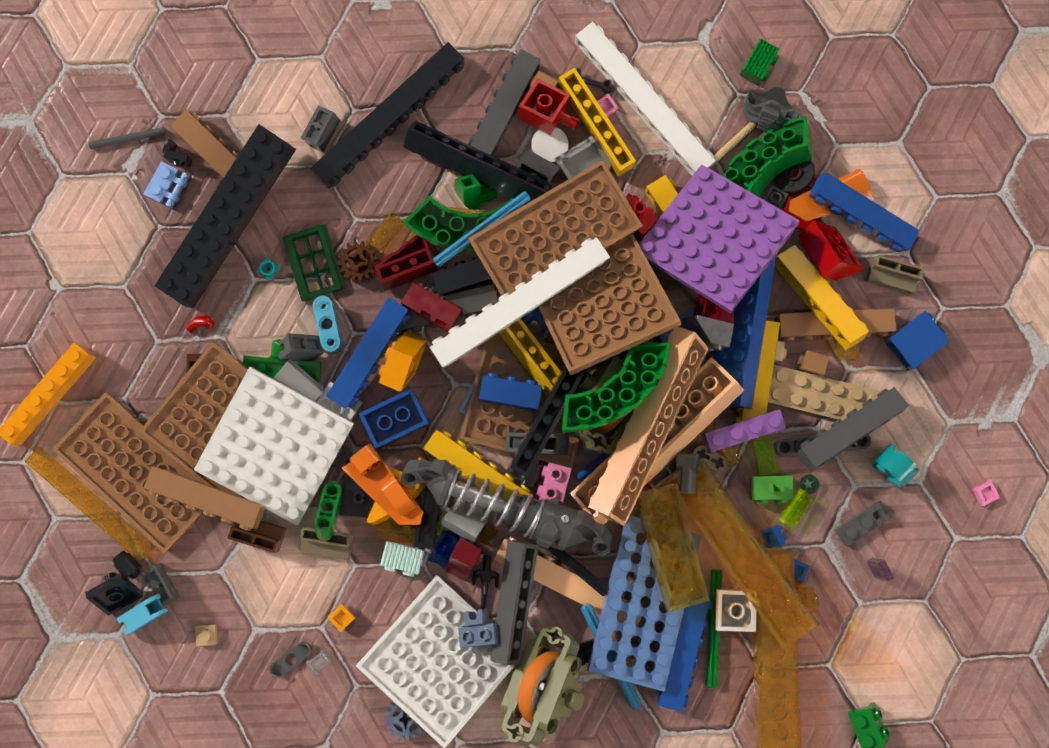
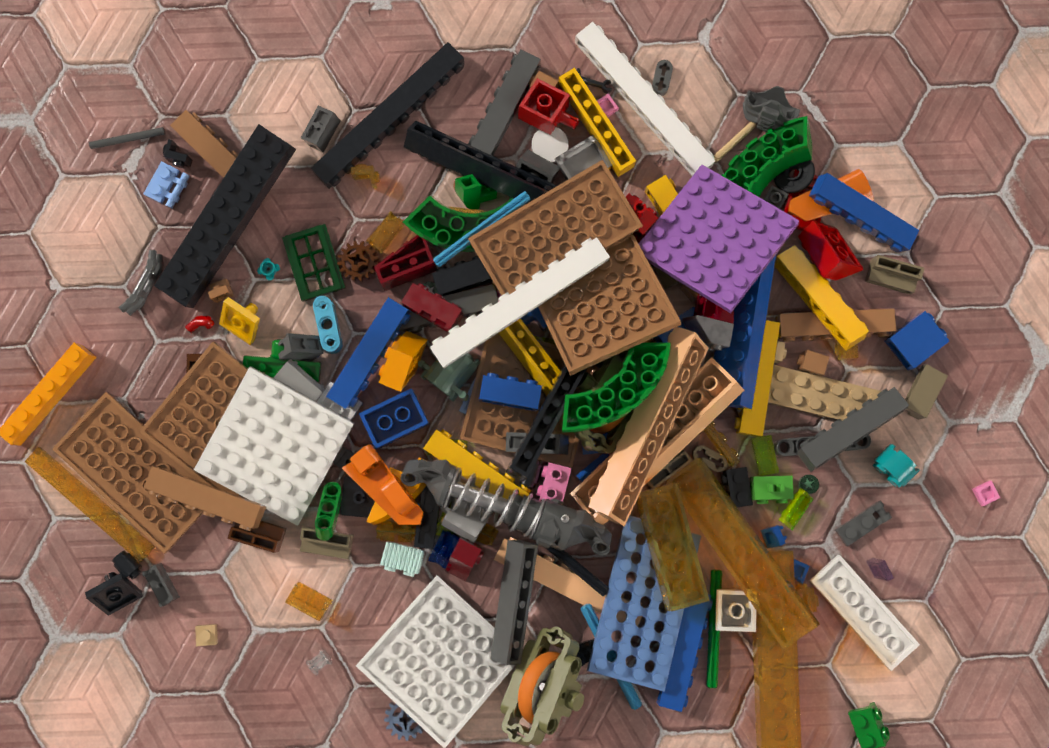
(142, 614): medium azure piece -> none
(152, 271): none -> dark grey piece
(220, 290): none -> medium nougat bracket
(240, 320): none -> yellow tile
(281, 667): dark grey piece -> none
(309, 601): none -> clear yellow hinge
(341, 617): light orange plate -> none
(363, 171): none -> clear yellow bracket
(451, 378): none -> sand green container
(478, 630): sand blue plate -> none
(485, 575): black piece -> none
(666, 78): none -> dark grey beam
(687, 468): dark grey piece -> none
(737, 486): none -> black bracket
(743, 431): medium lavender brick -> none
(759, 62): green brick -> none
(864, 612): none -> white plate
(924, 391): none -> dark tan piece

